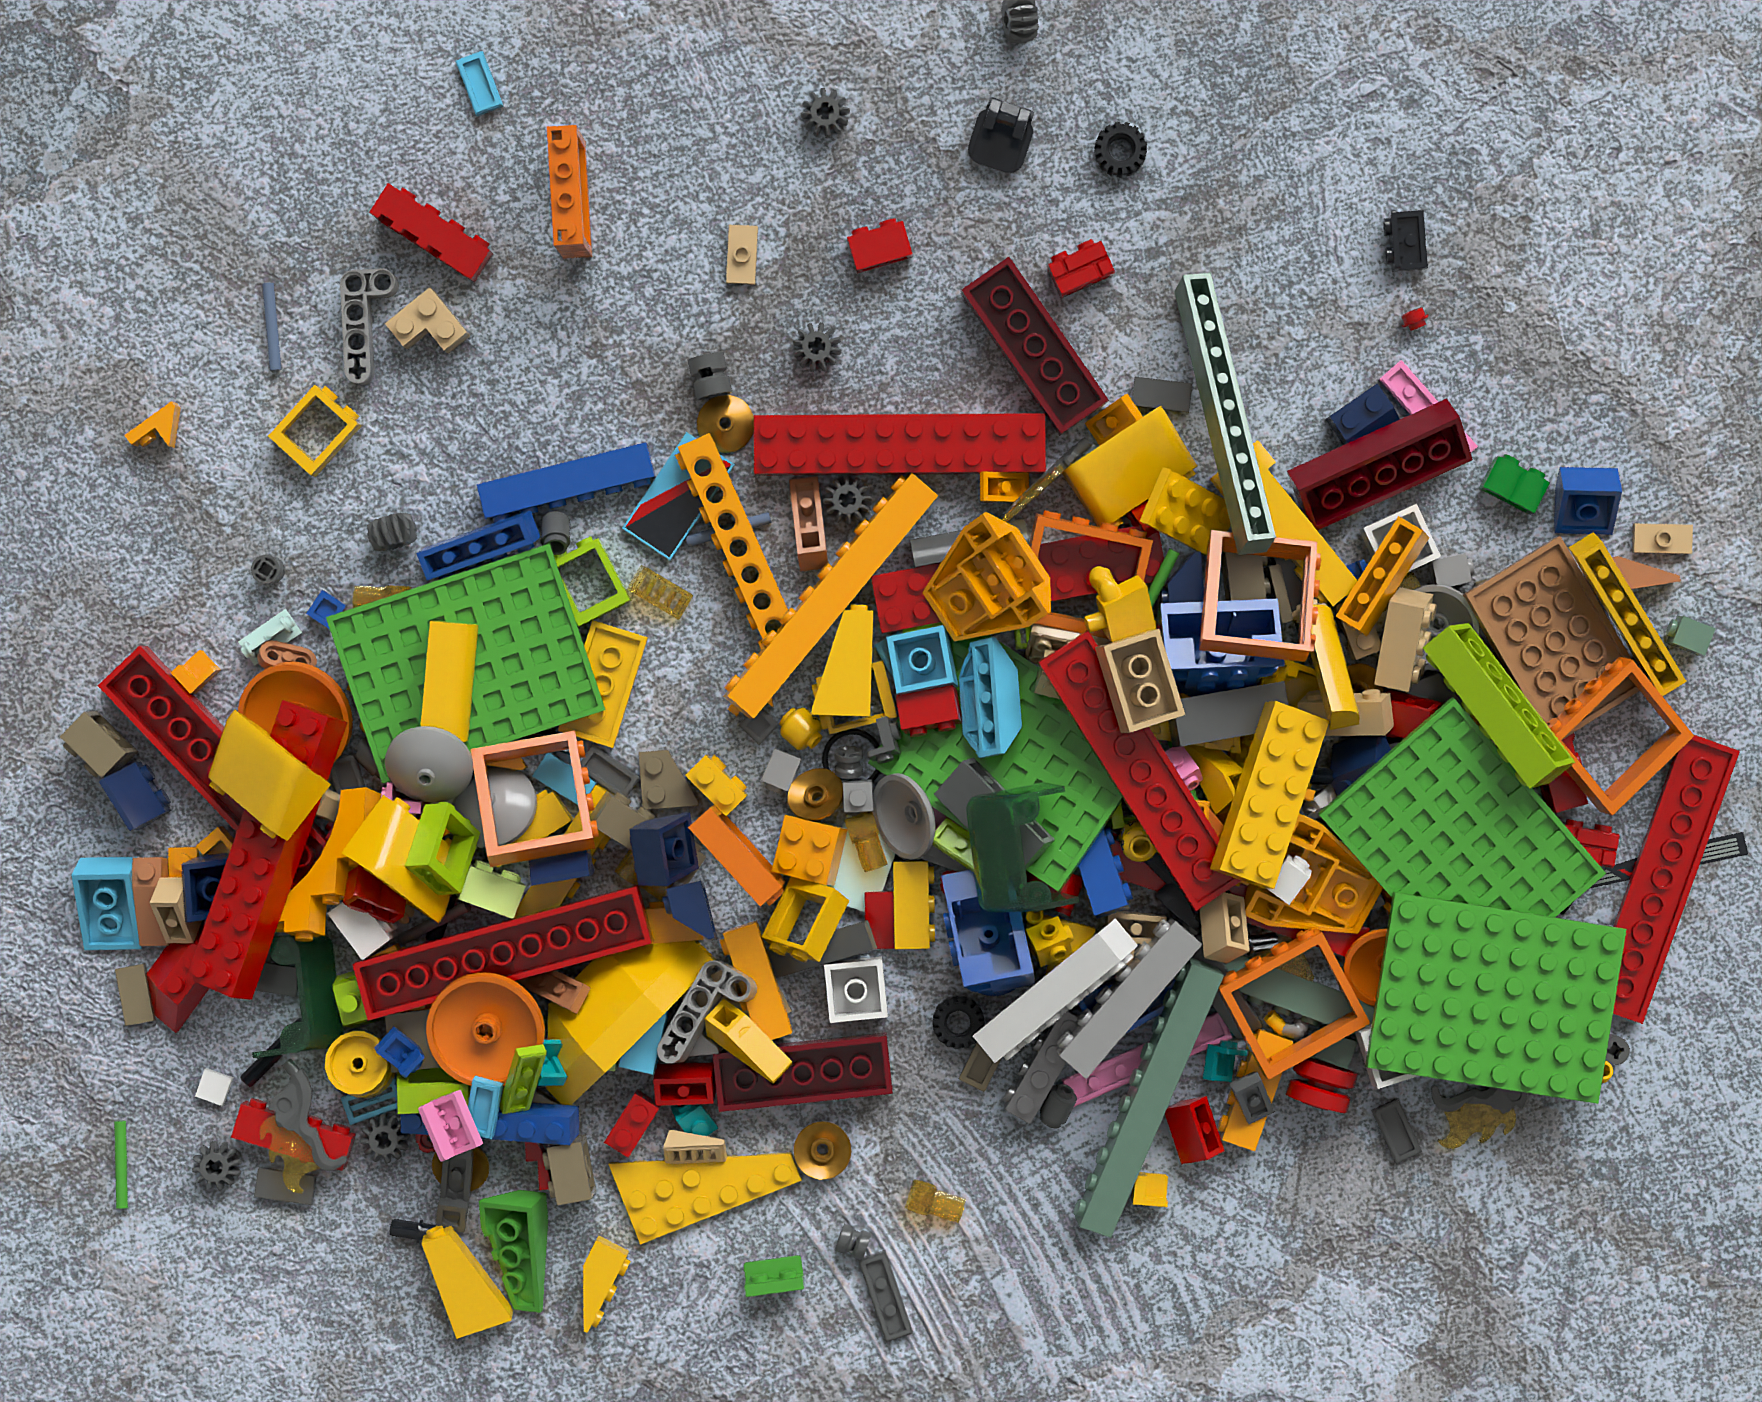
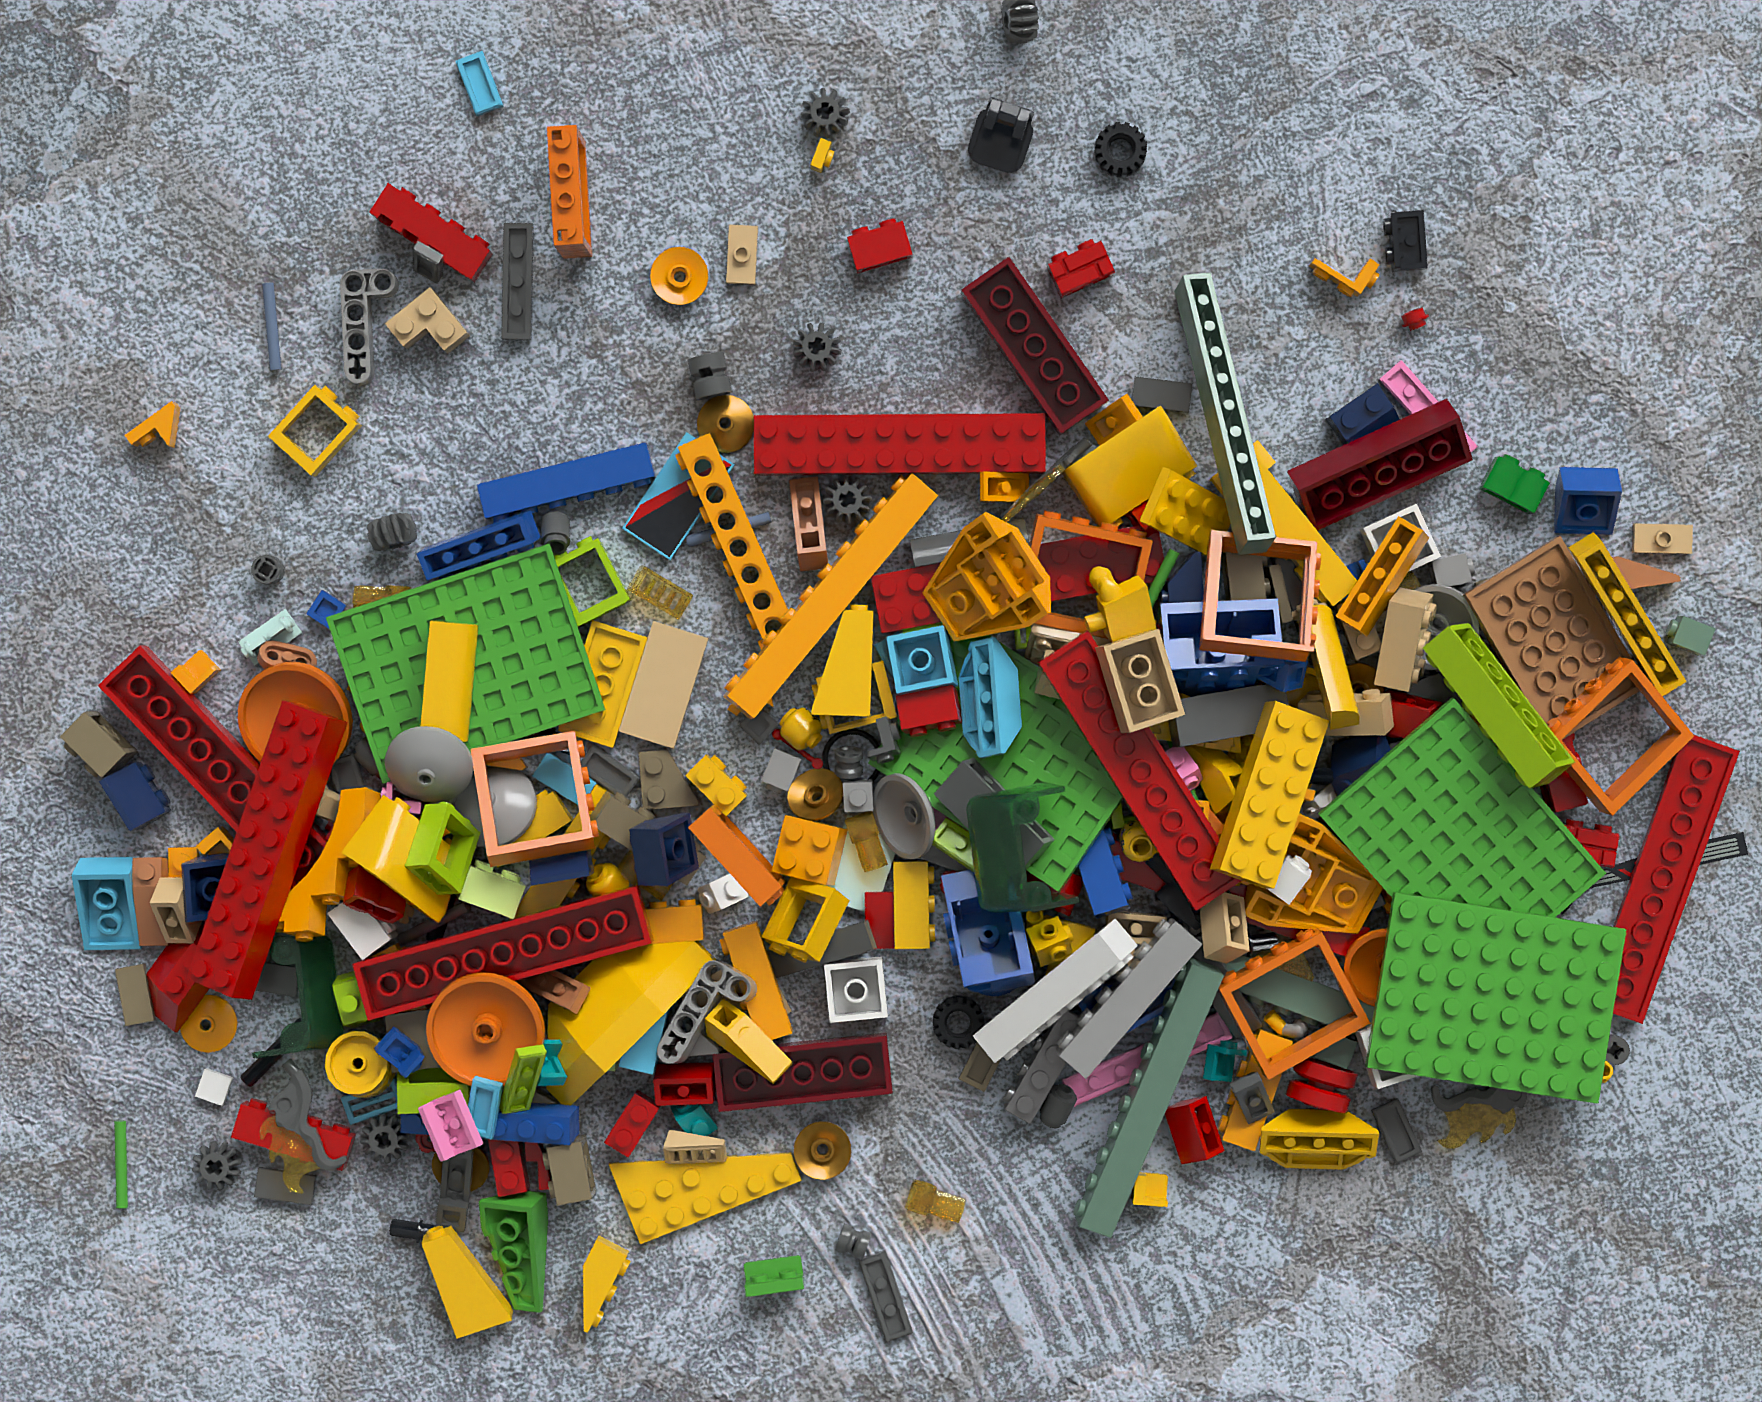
(222, 1029): none -> light orange dish
(264, 777): yellow windscreen -> none
(427, 262): none -> dark grey tile
(509, 1167): none -> red brick
(517, 281): none -> dark grey plate
(605, 879): none -> yellow head
(663, 684): none -> tan tile
(668, 265): none -> light orange dish
(691, 907): dark blue slope -> none
(721, 893): none -> white bracket
(817, 763): none -> red hinge
(823, 156): none -> yellow plate
(1287, 677): none -> blue panel
(1318, 1139): none -> yellow wedge
(1365, 278): none -> light orange bracket

